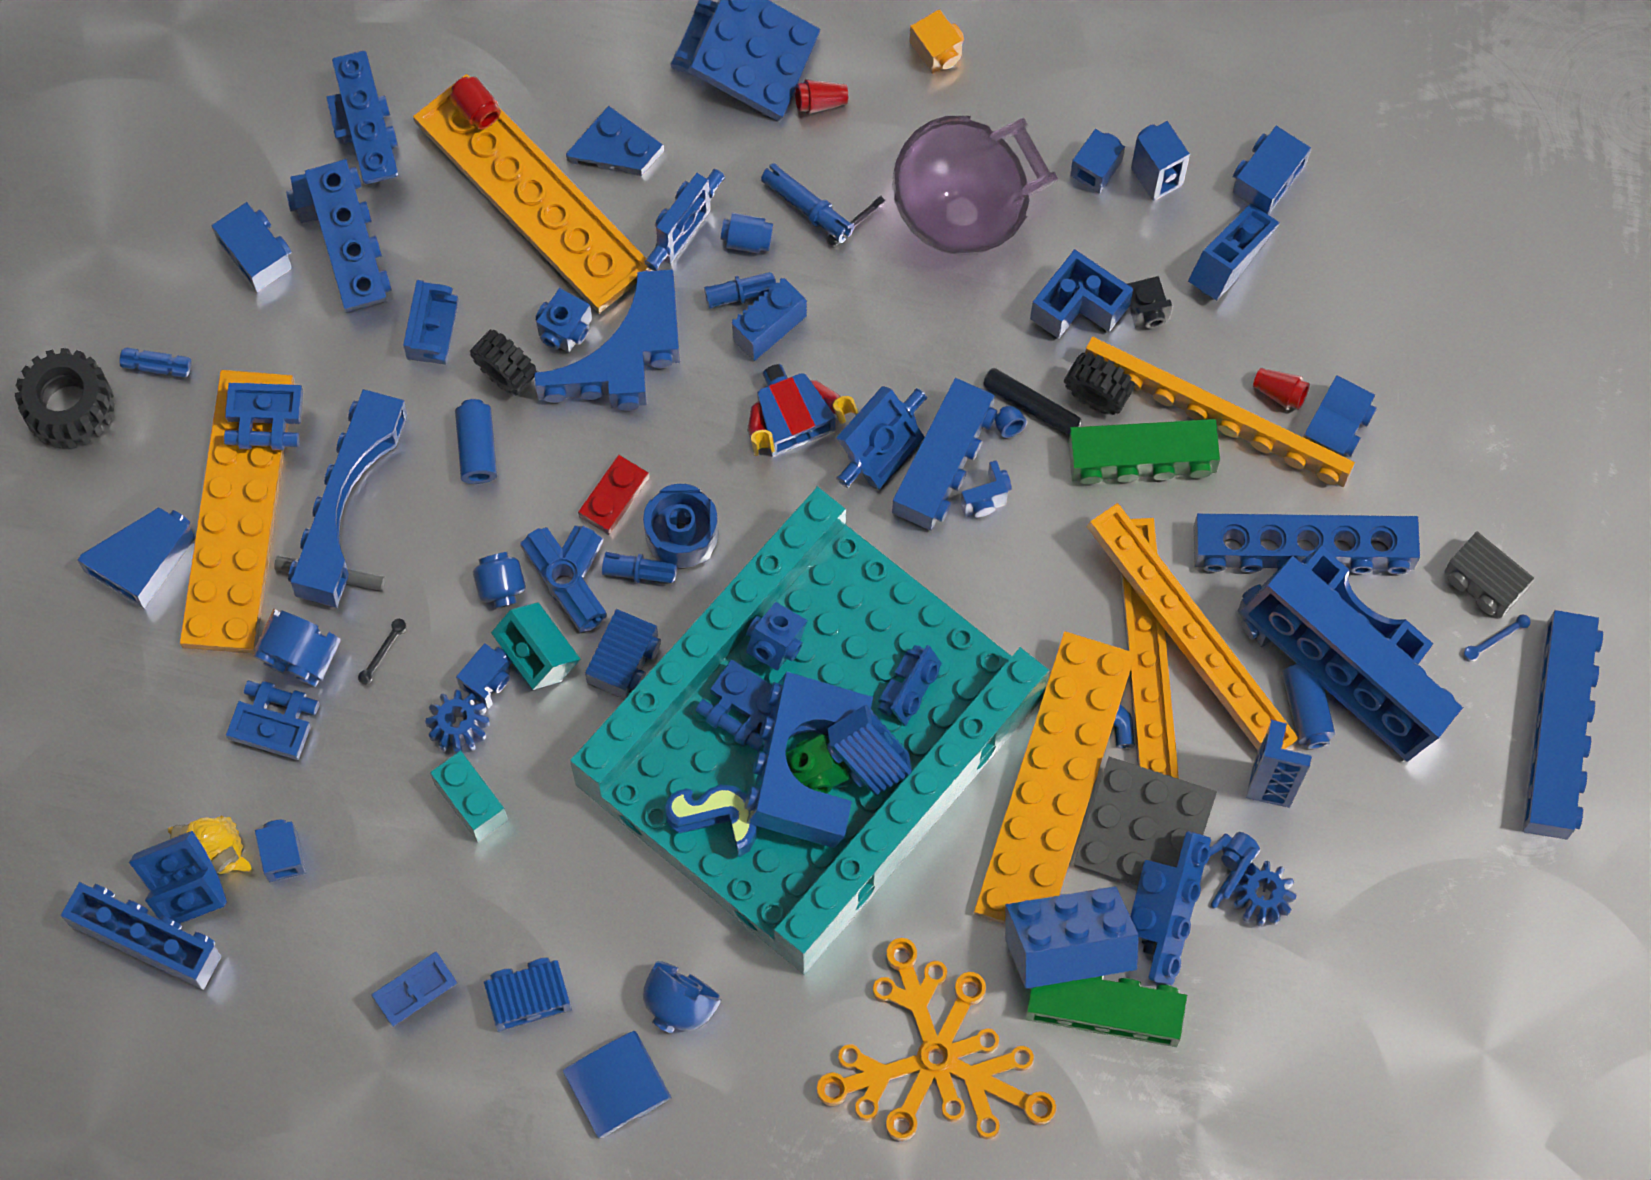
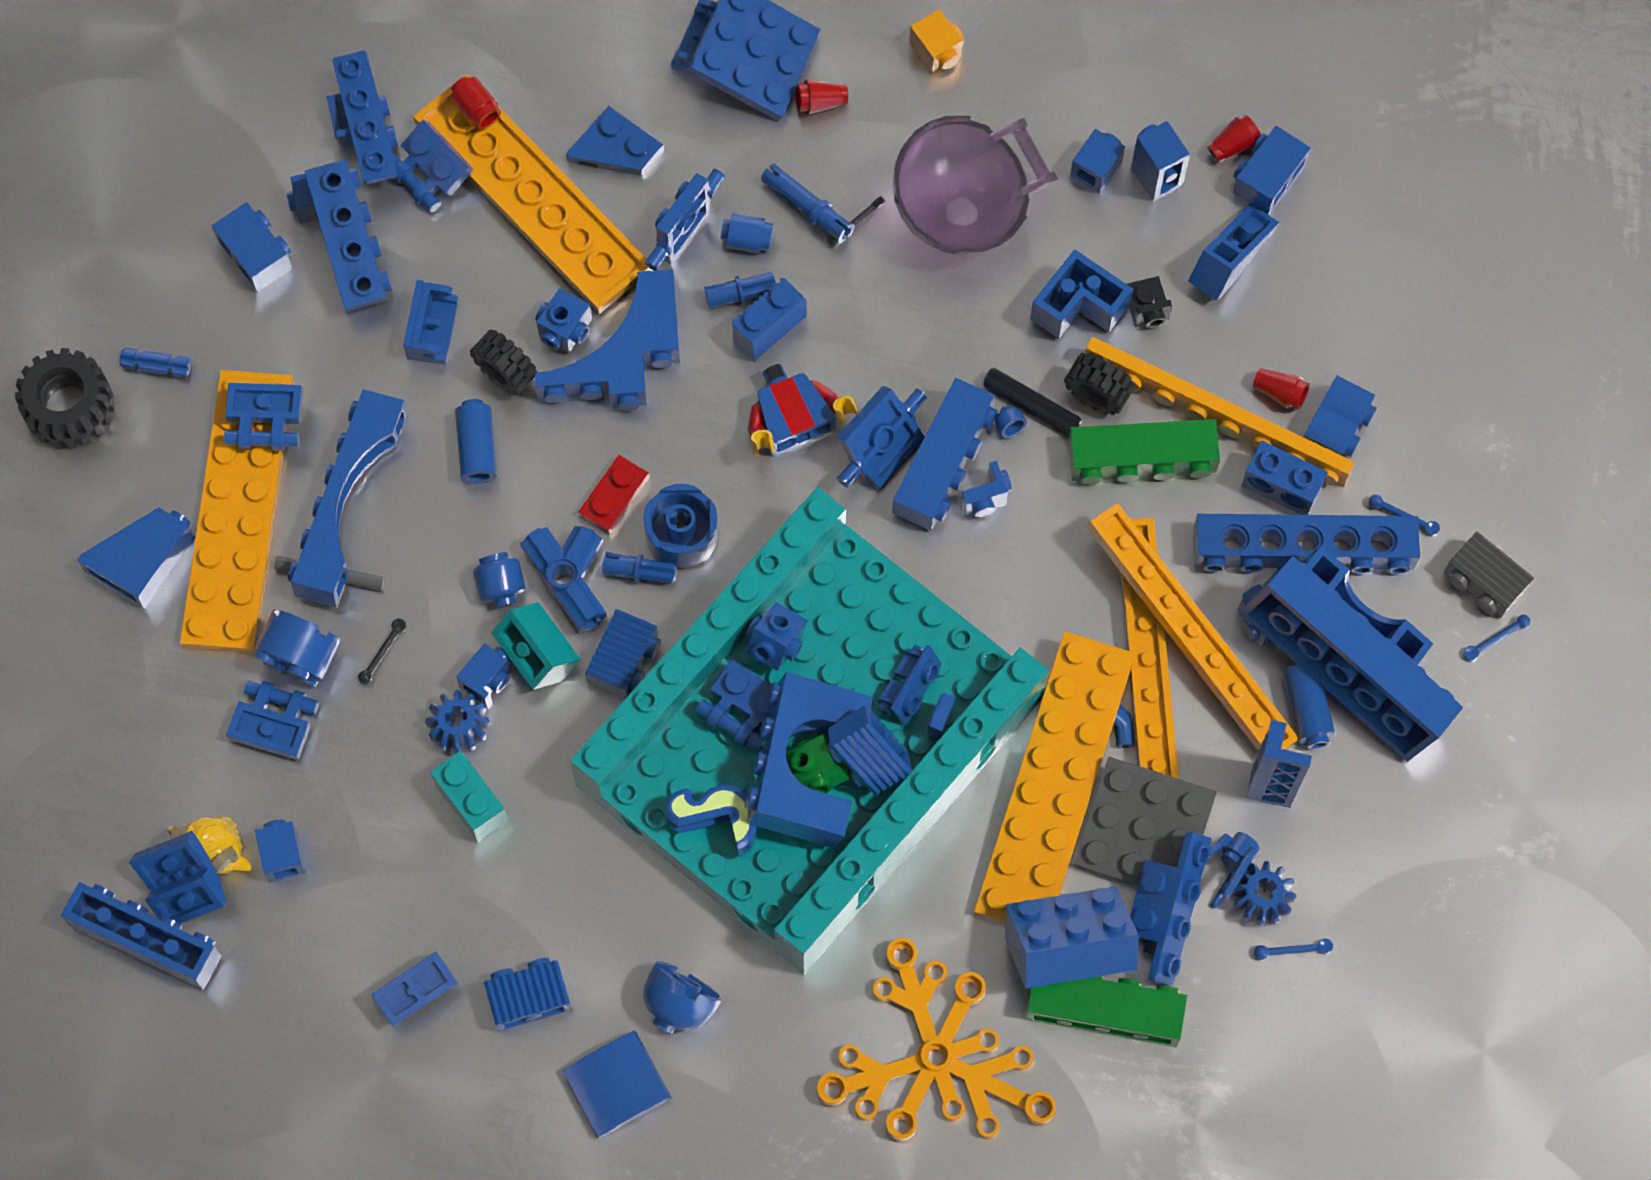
(438, 160): none -> blue plate
(941, 716): none -> blue tile
(1234, 139): none -> red cone
(1284, 478): none -> blue brick
(1324, 947): none -> blue hinge
(1430, 528): none -> blue hinge
(1562, 724): blue brick -> none

